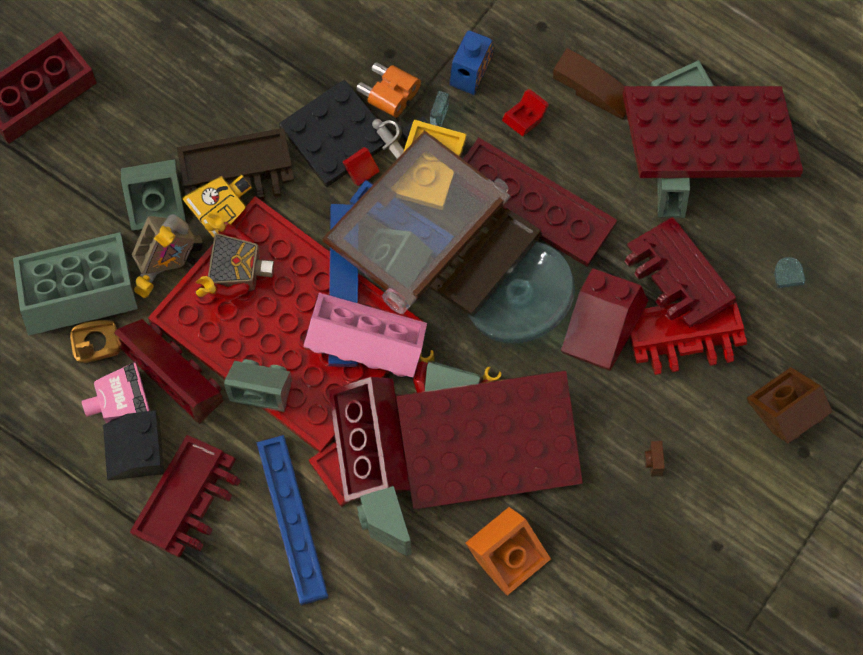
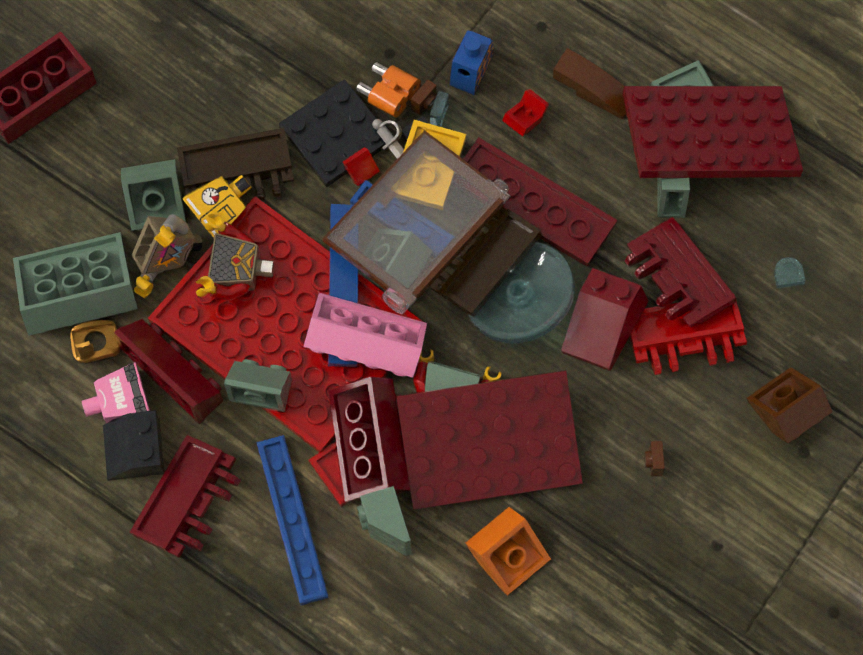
(424, 97): none -> reddish brown plate

